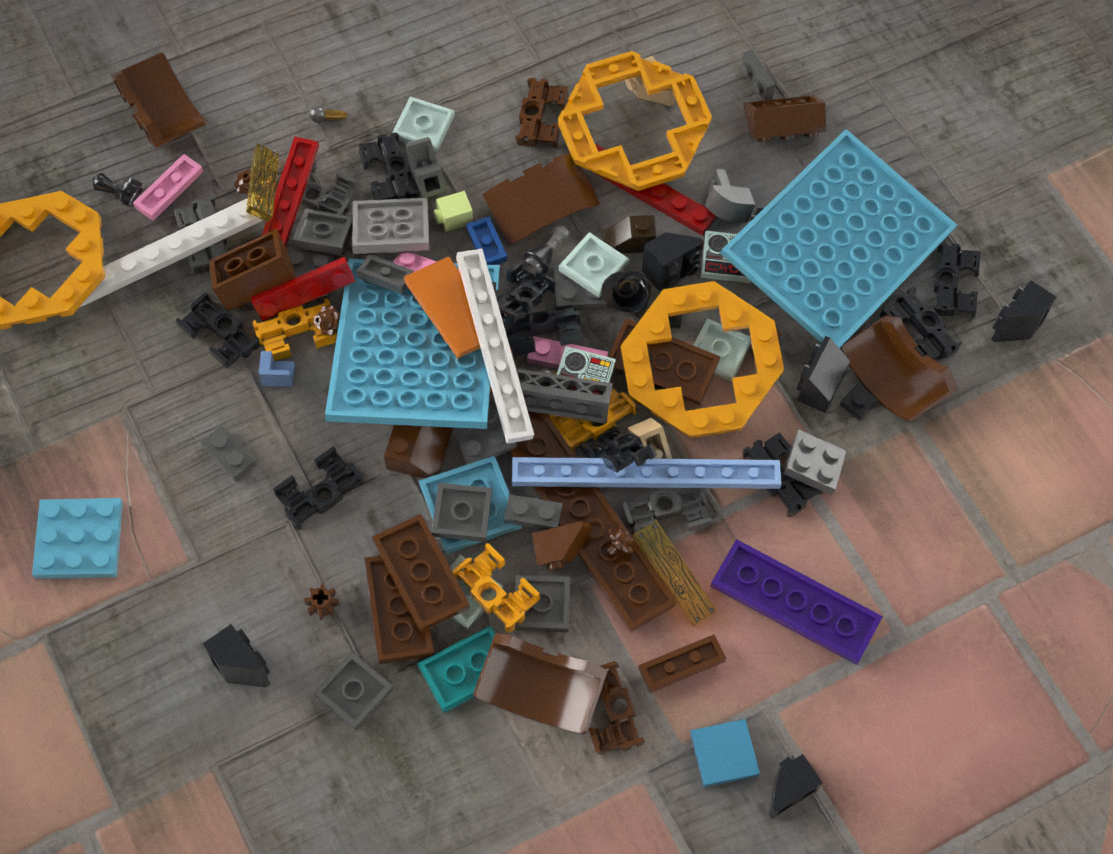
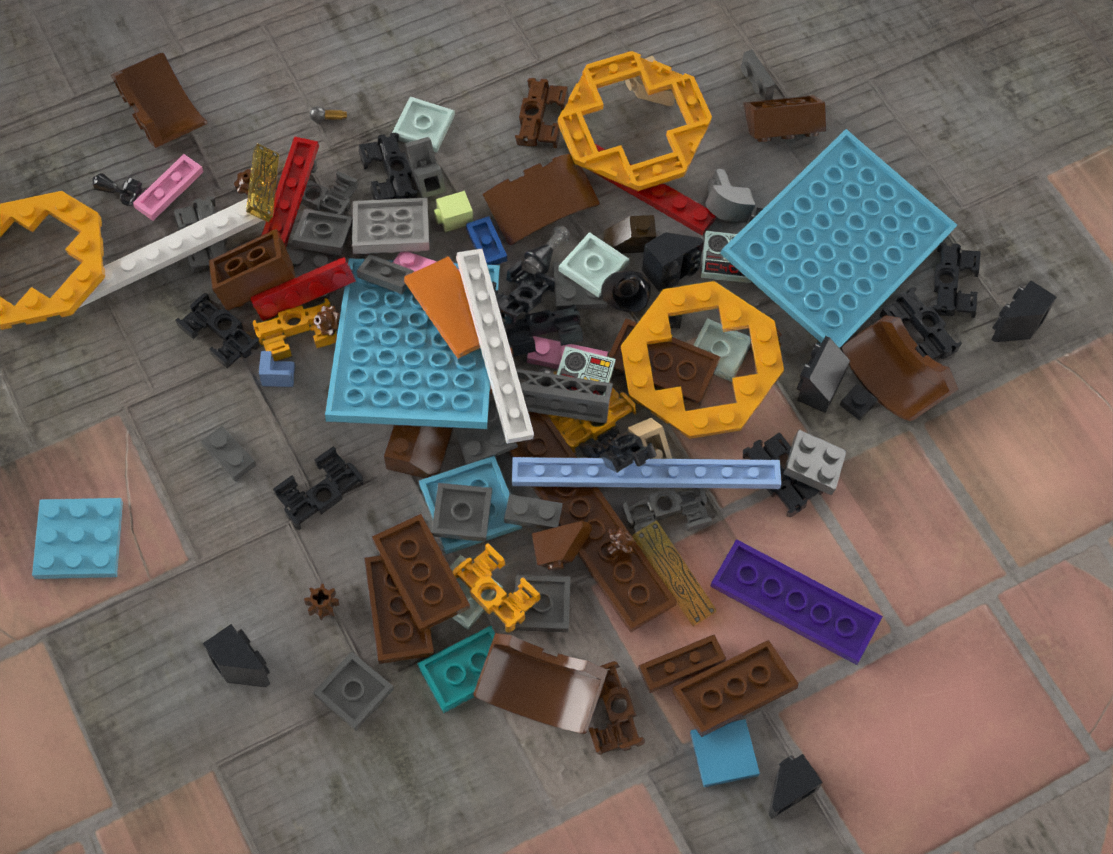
(735, 688): none -> reddish brown plate

